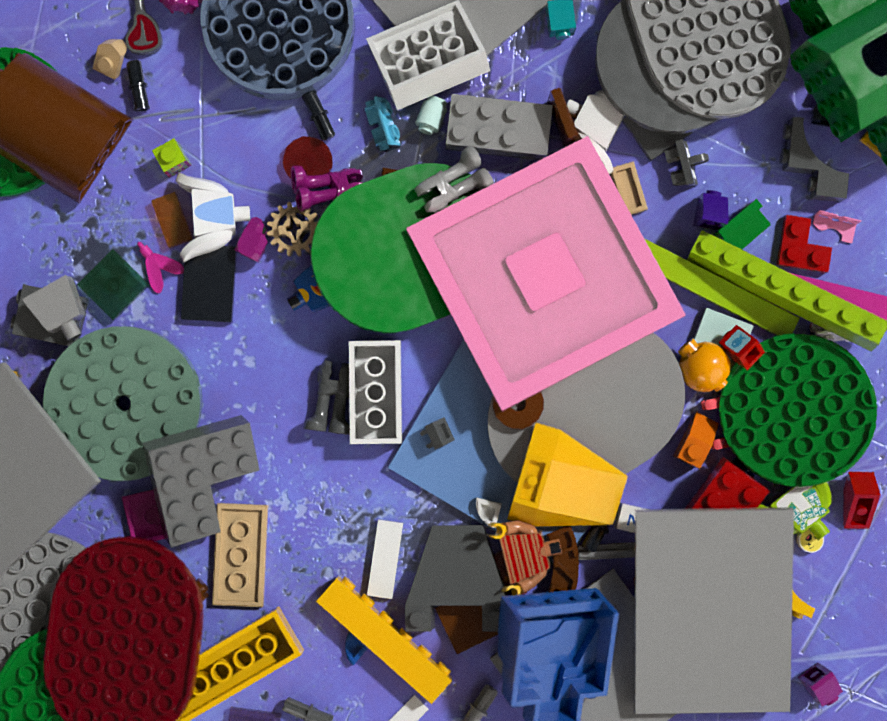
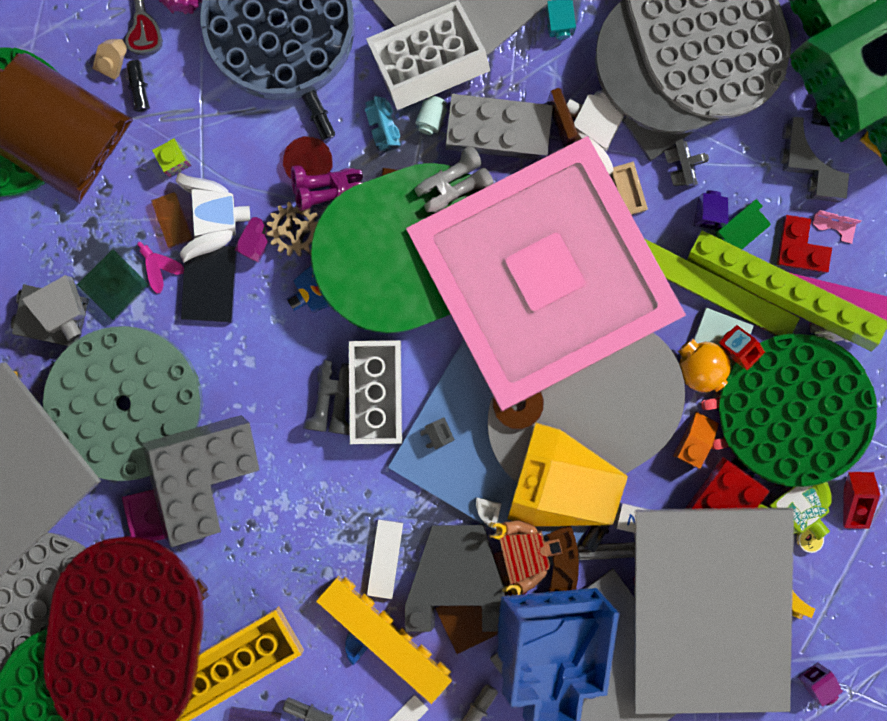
(240, 555): tan tile -> none

